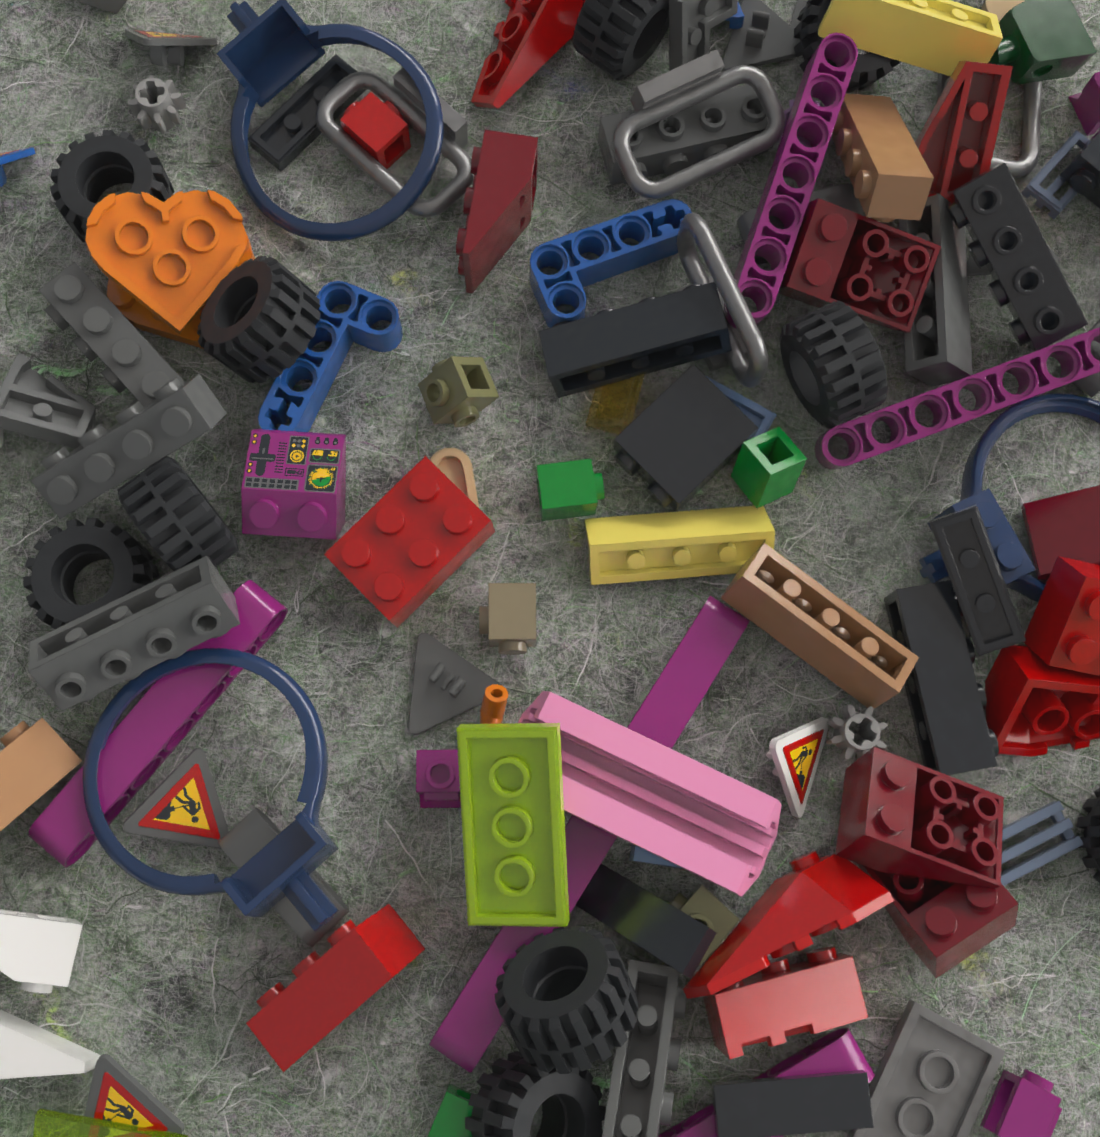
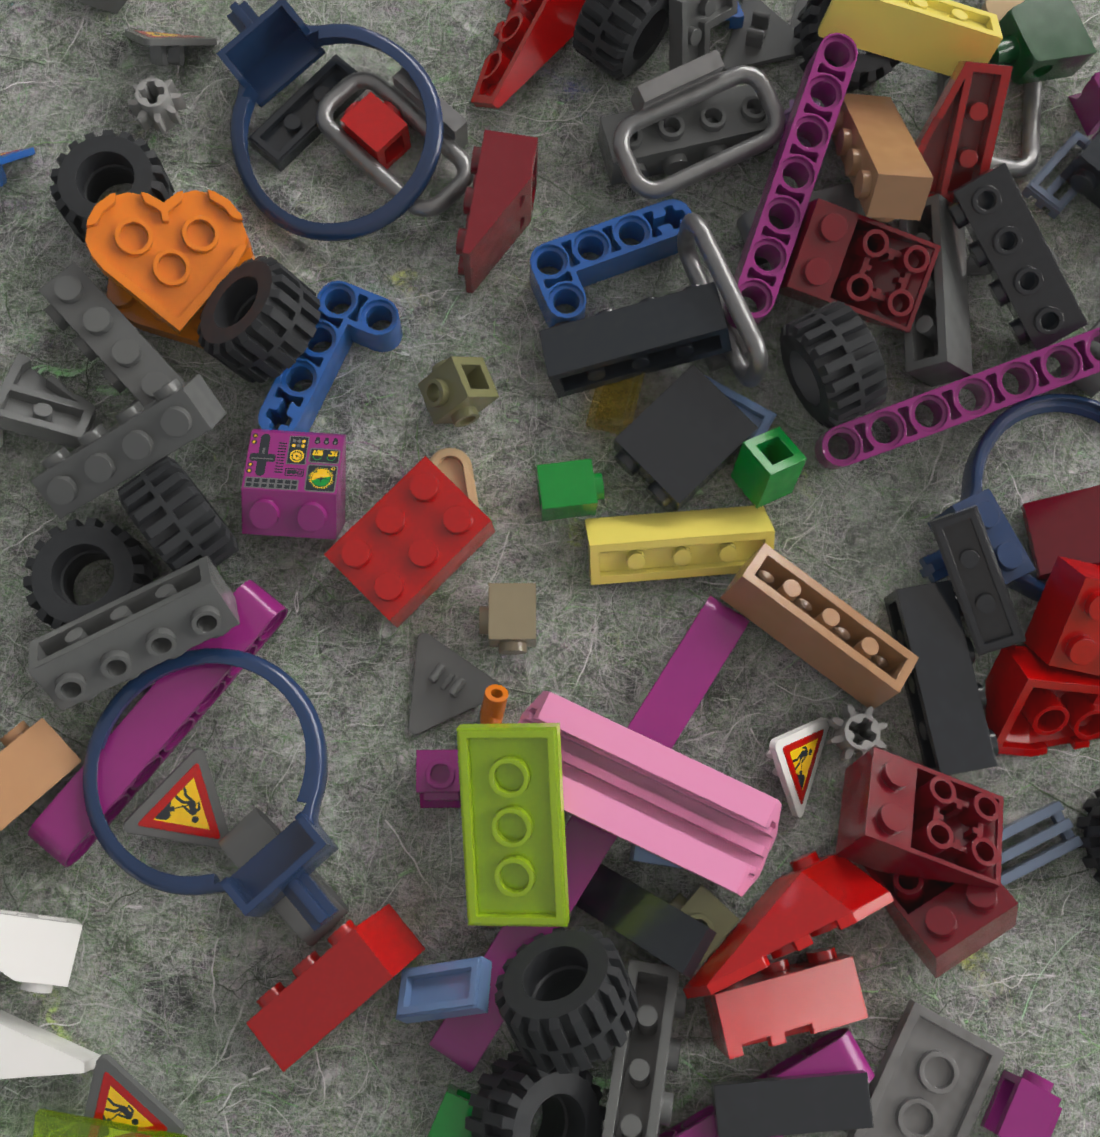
(444, 990): none -> medium blue tile

